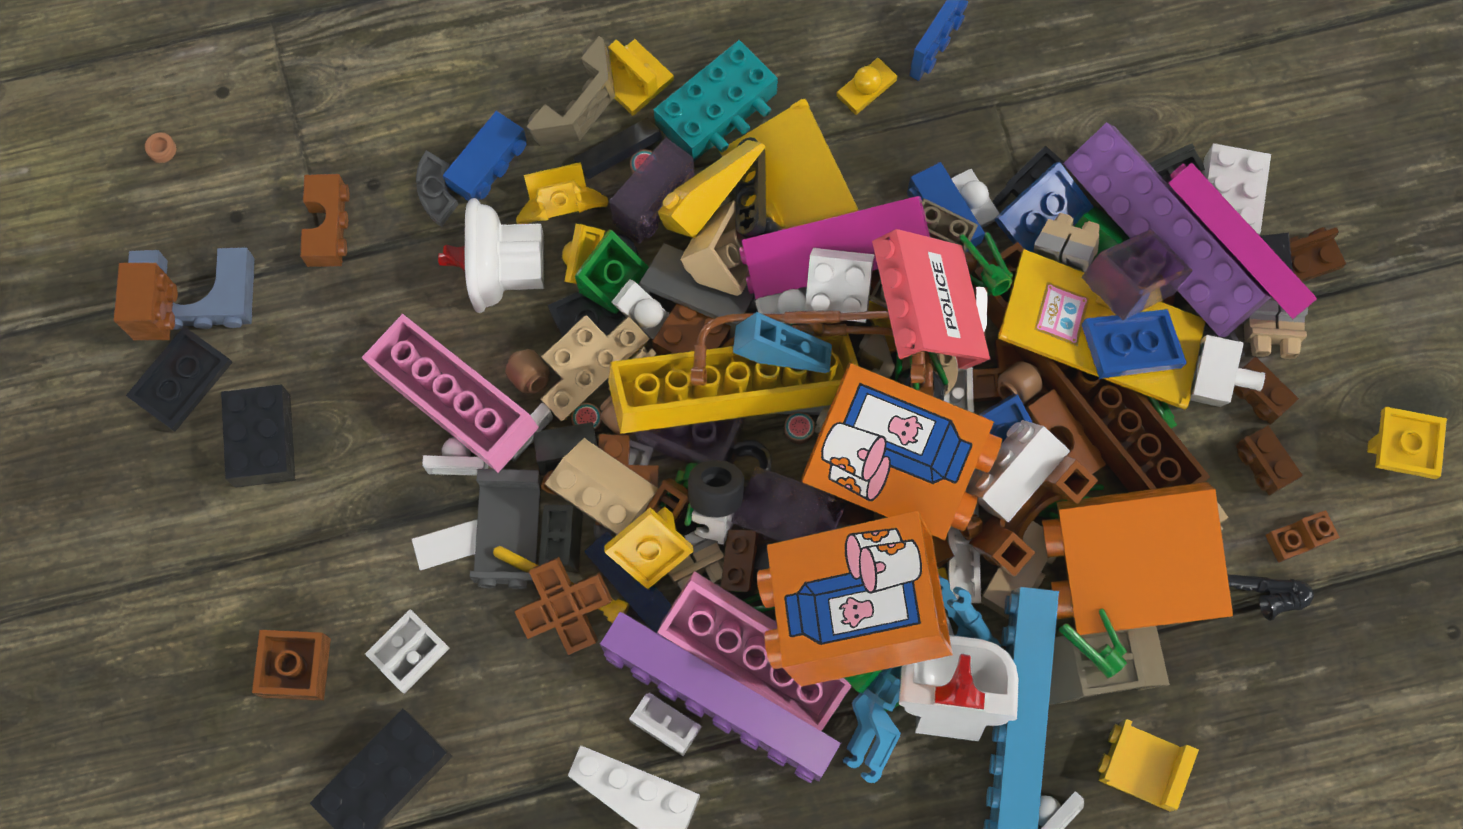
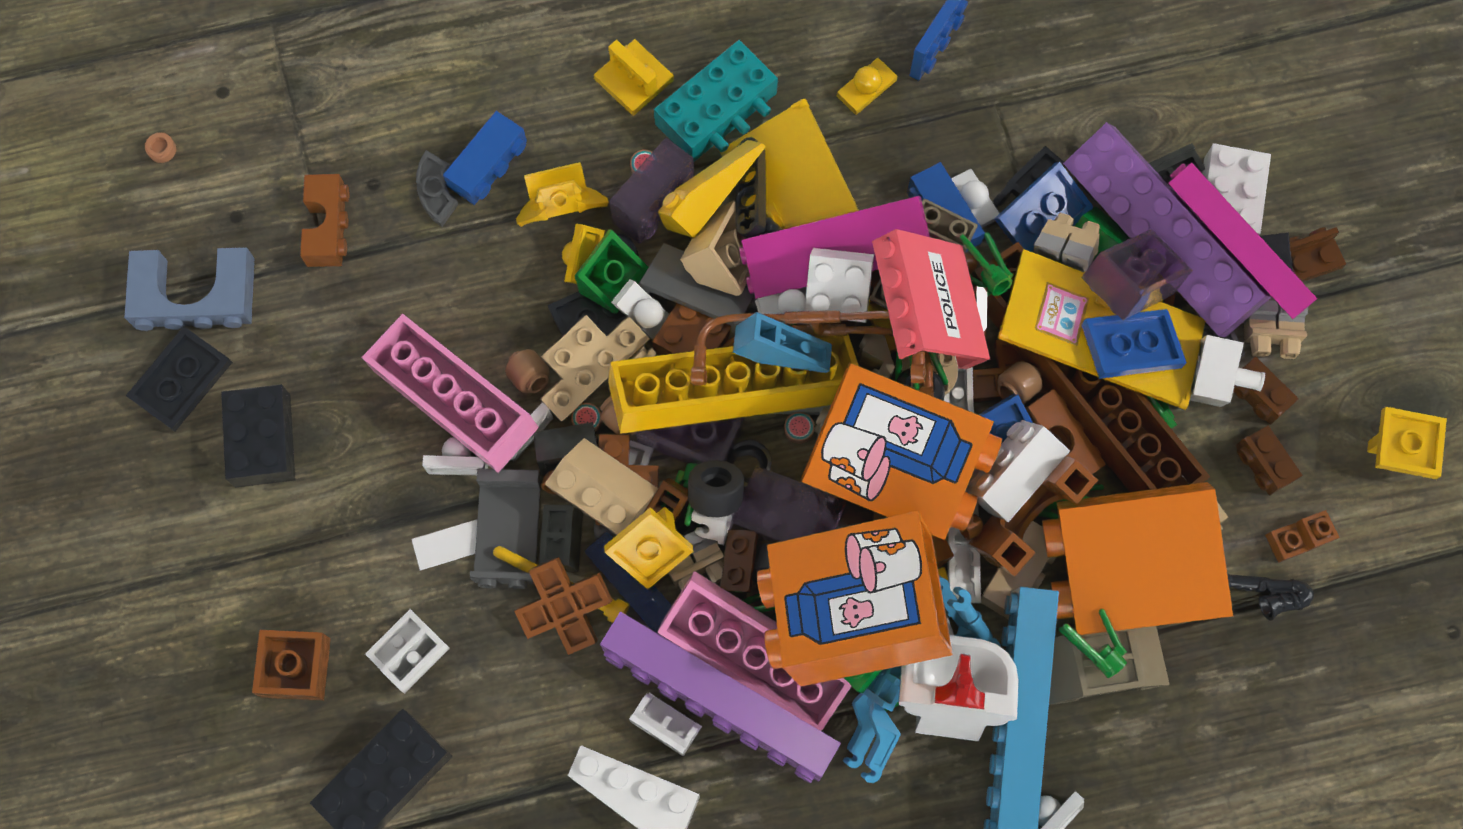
(145, 301): dark orange brick -> none
(496, 256): white piece -> none
(551, 128): dark tan slope -> none
(618, 148): black tile -> none
(1146, 766): yellow panel -> none

